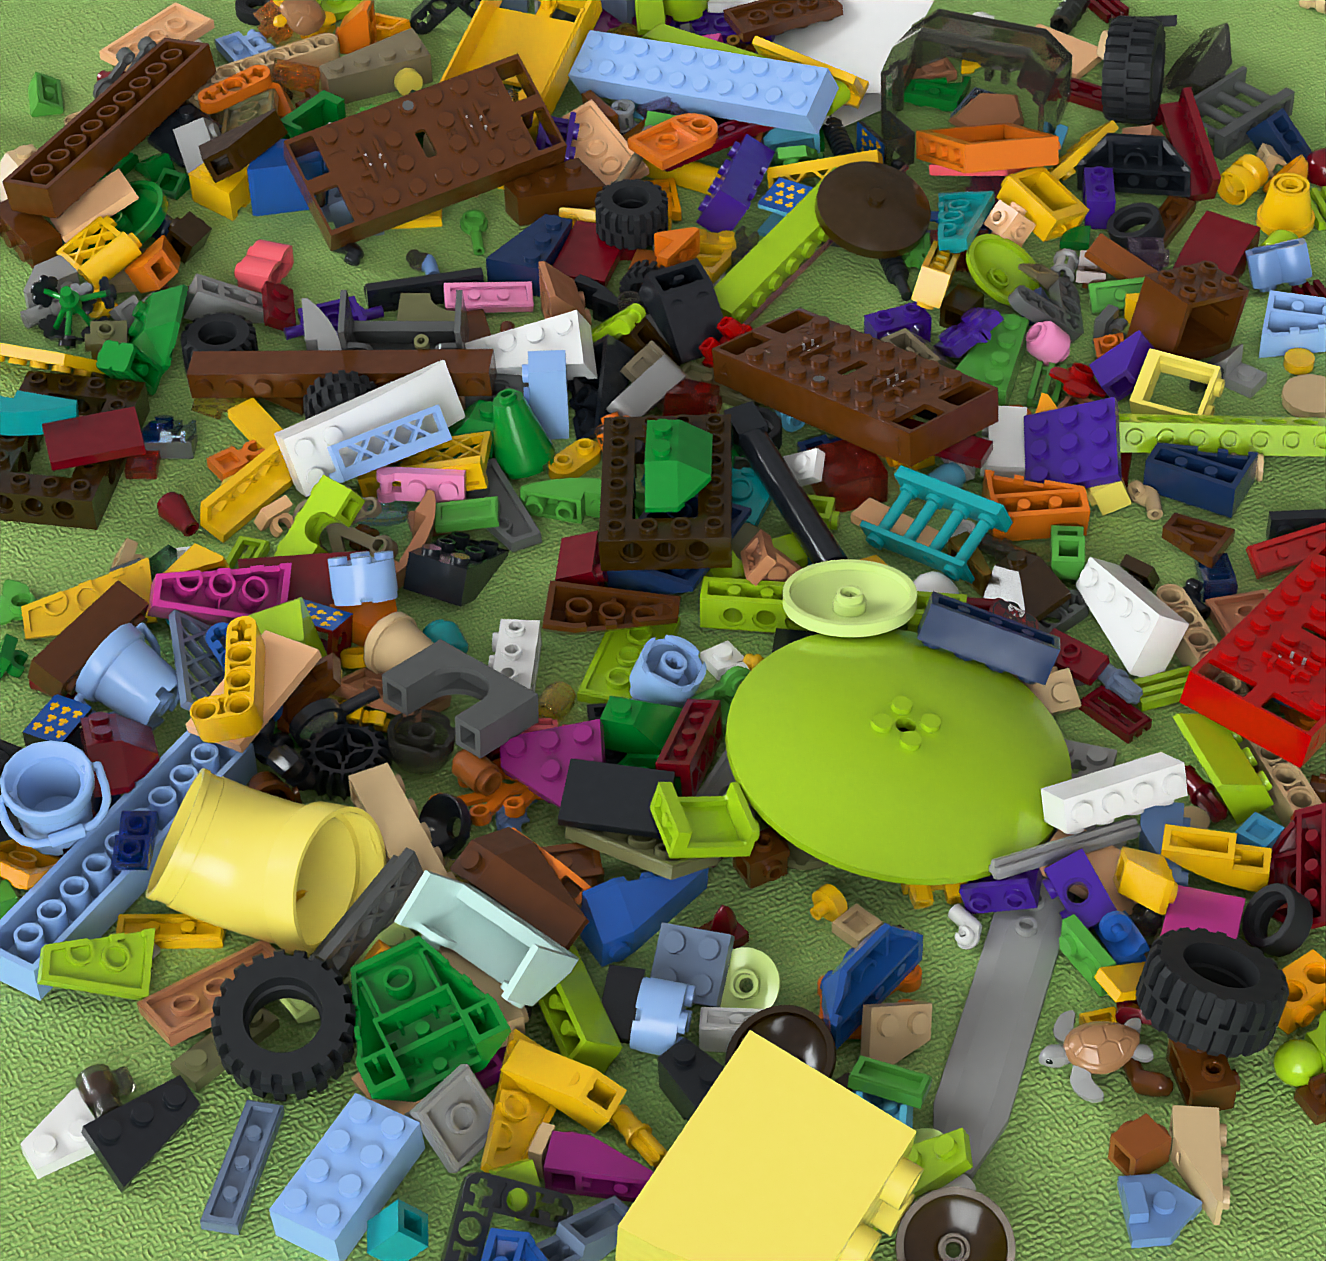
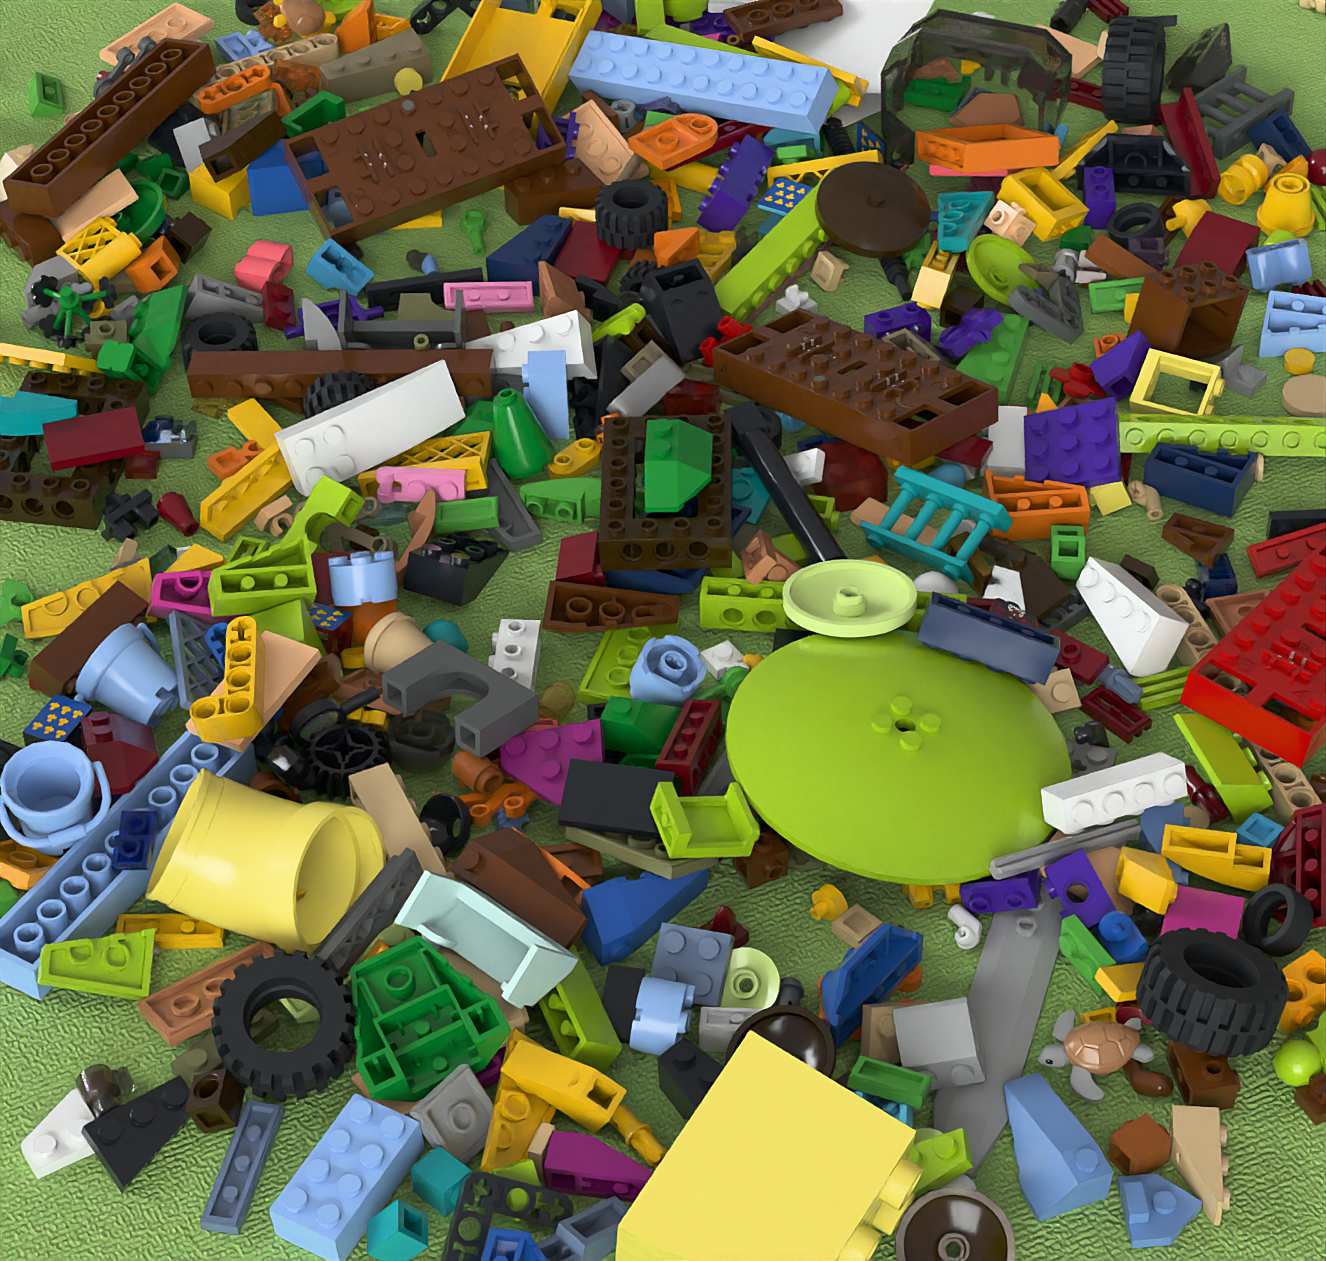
(124, 511): none -> black hips
(215, 1101): none -> dark brown brick
(264, 580): none -> lime wedge
(338, 269): none -> dark azure arch
(387, 457): light blue fence -> none
(439, 1179): none -> teal brick
(790, 992): none -> dark grey pin
(794, 300): none -> white tile
(828, 271): none -> tan tile
(941, 1042): none -> light grey slope
(1048, 342): bright pink head -> none
(1053, 1151): none -> medium blue wedge
(1091, 733): none -> black arm
(1109, 323): dark grey tile -> none
(1187, 215): none -> yellow piece

